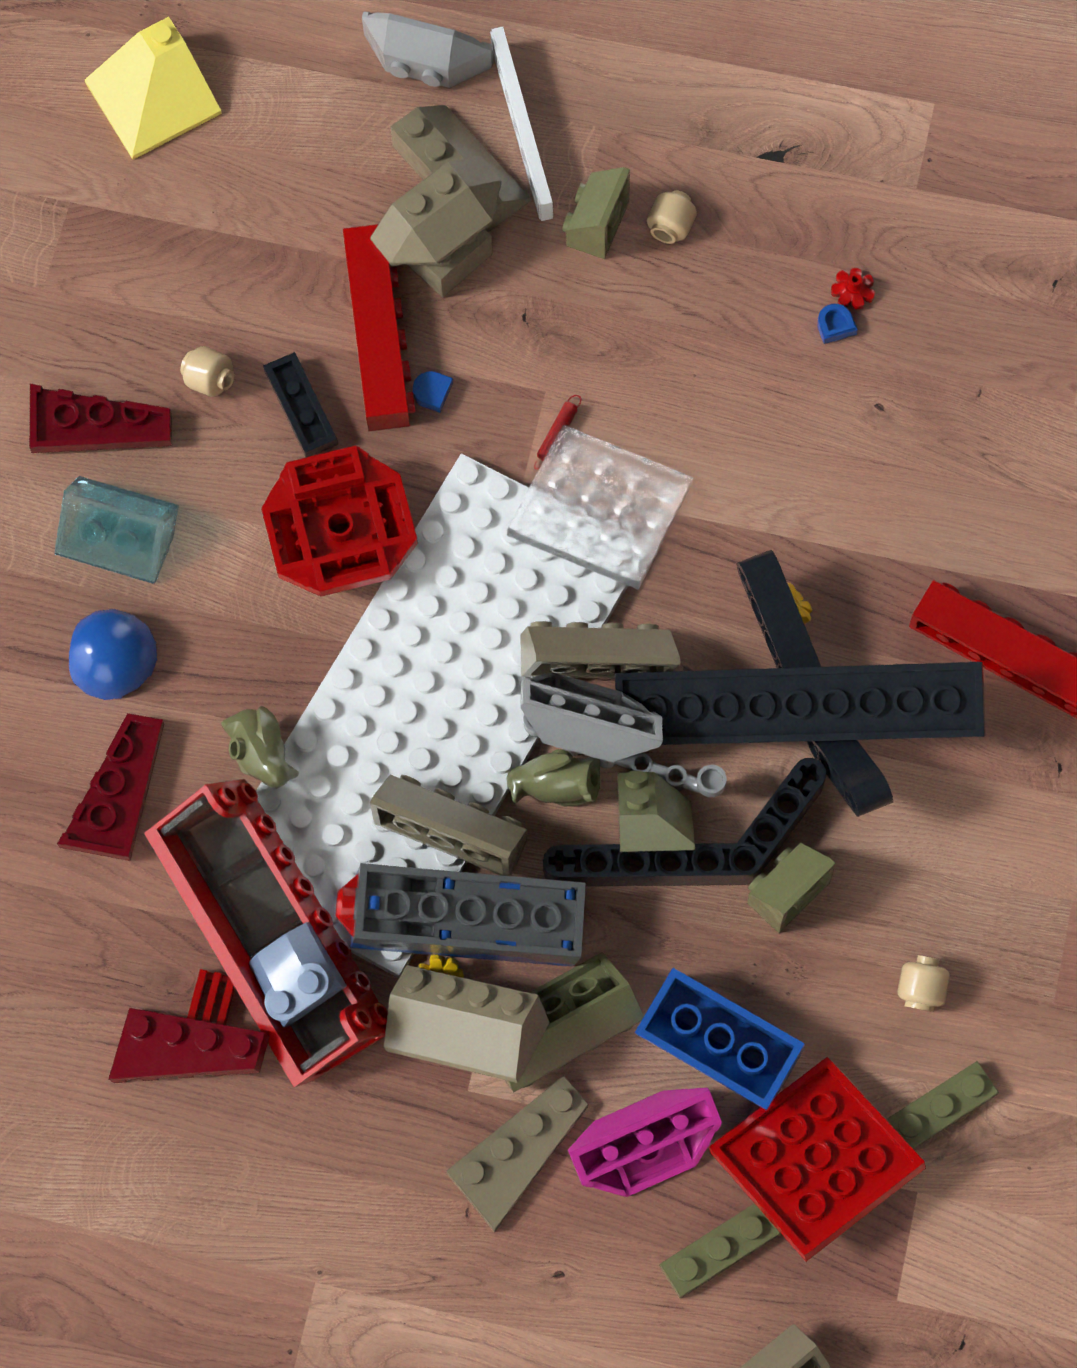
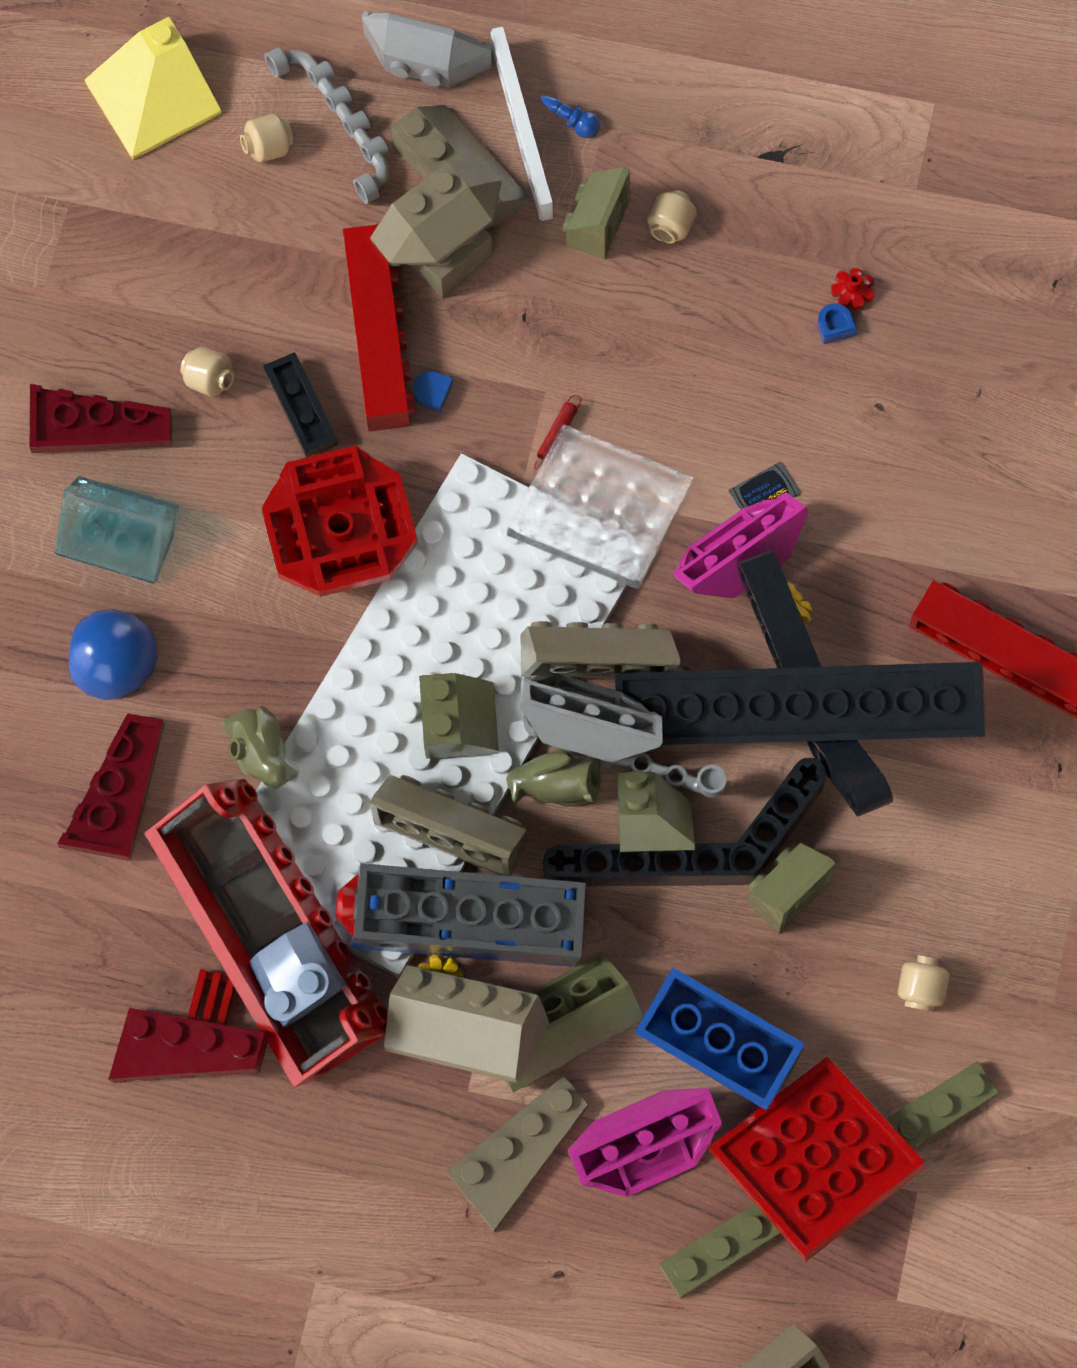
(266, 137): none -> tan head
(338, 102): none -> light grey bar
(458, 715): none -> olive slope
(585, 123): none -> blue bar
(711, 561): none -> dark pink wedge
(764, 486): none -> black sticker

